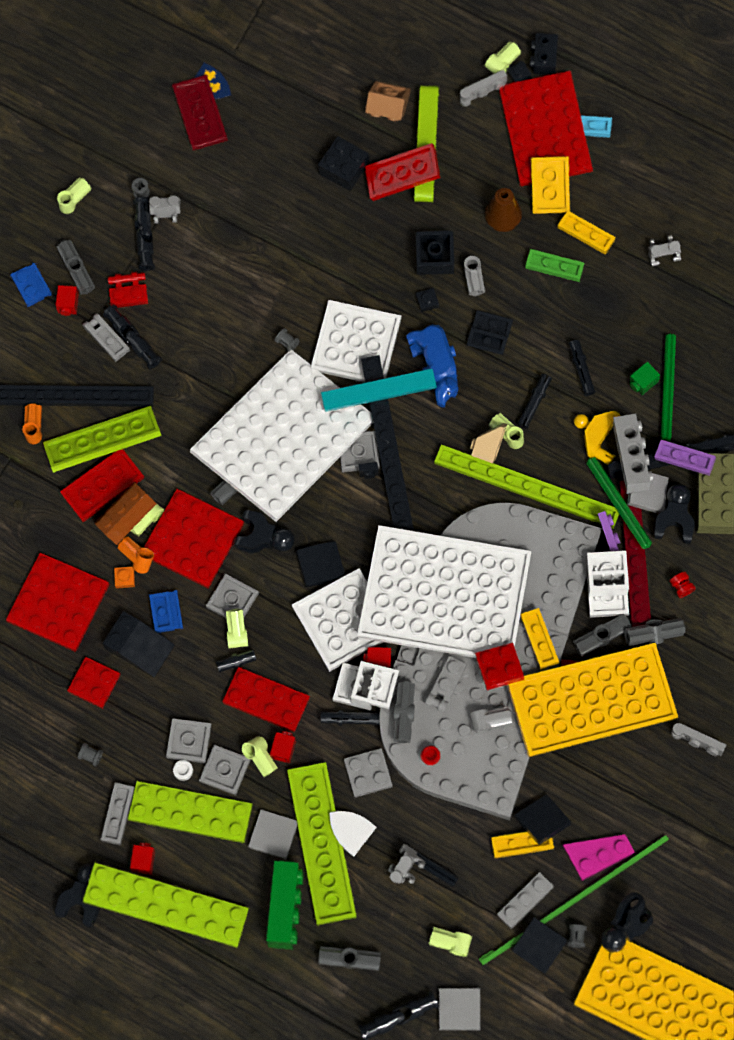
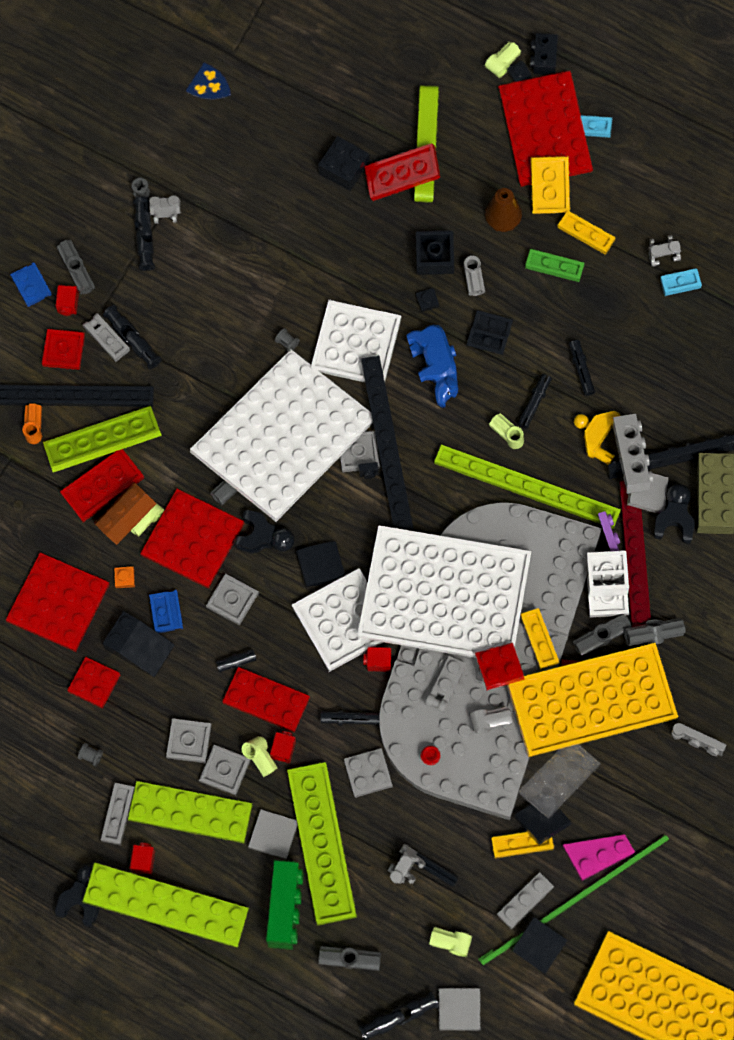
(63, 349): none -> red plate
(72, 194): yellowish green piece -> none
(128, 295): red plate -> none
(139, 556): orange piece -> none
(183, 770): white tile -> none
(199, 112): dark red tile -> none
(236, 630): yellowish green piece -> none
(351, 830): white sticker -> none
(365, 685): white bracket -> none
(378, 390): teal tile -> none
(387, 101): medium nougat slope -> none
(404, 712): dark grey piece -> none
(482, 87): light grey plate -> none
(488, 443): tan slope -> none
(559, 779): none -> clear plate
(577, 936): dark grey bush -> none
(619, 503): green axle -> none
(627, 923): black piece -> none
(644, 379): green brick -> none
(668, 387): green axle -> none
(680, 282): none -> medium azure plate
(682, 584): red wheel -> none
(685, 457): medium lavender plate -> none

